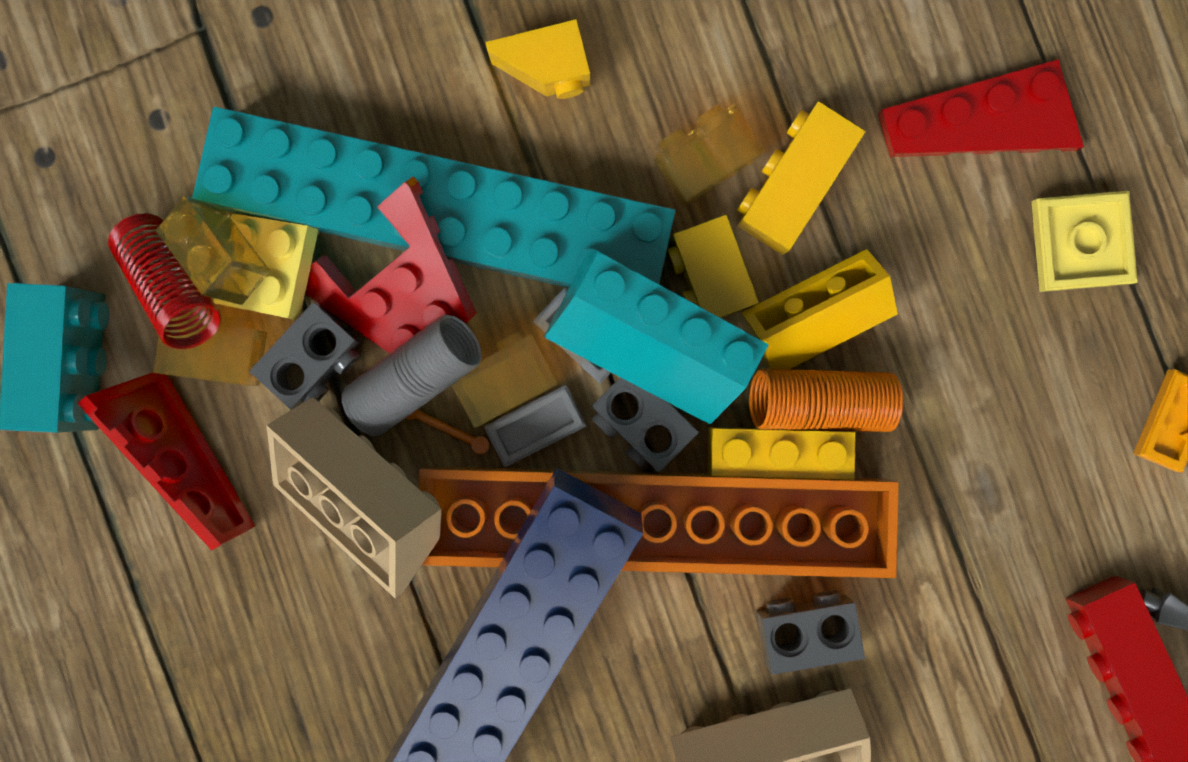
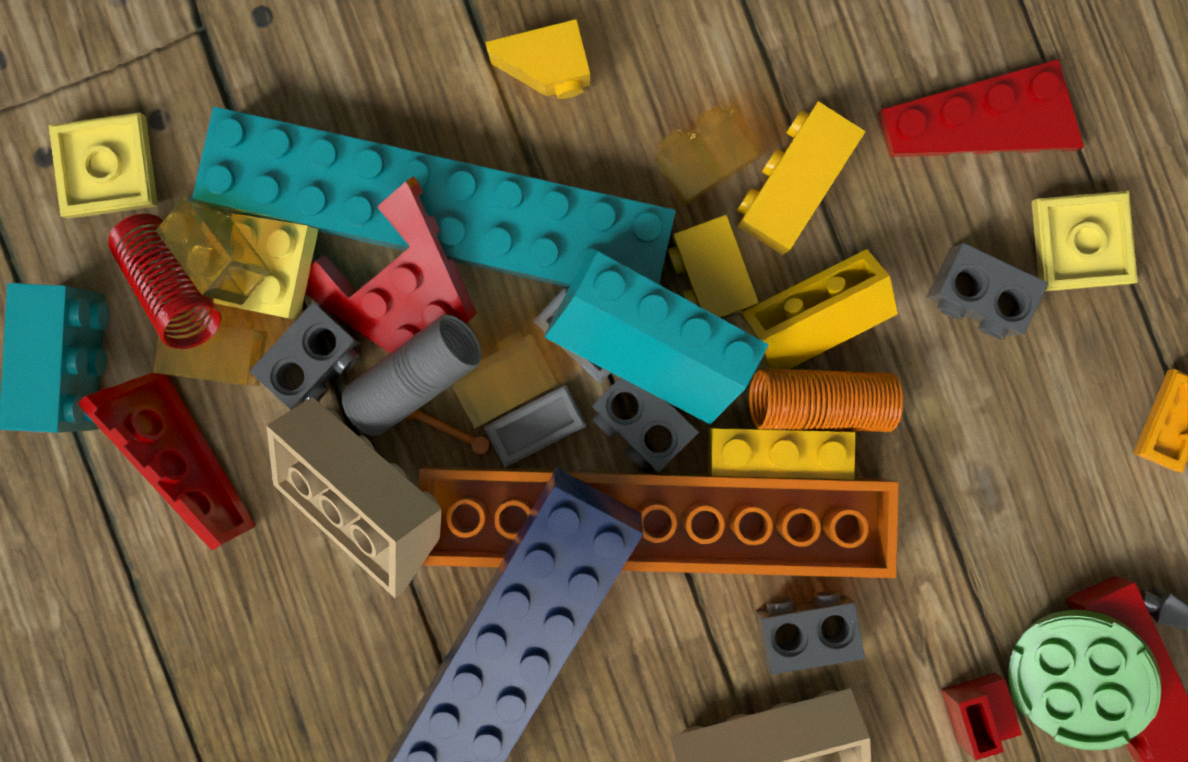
(103, 165): none -> light yellow plate
(982, 715): none -> red piece
(988, 280): none -> dark grey brick
(1085, 679): none -> tile

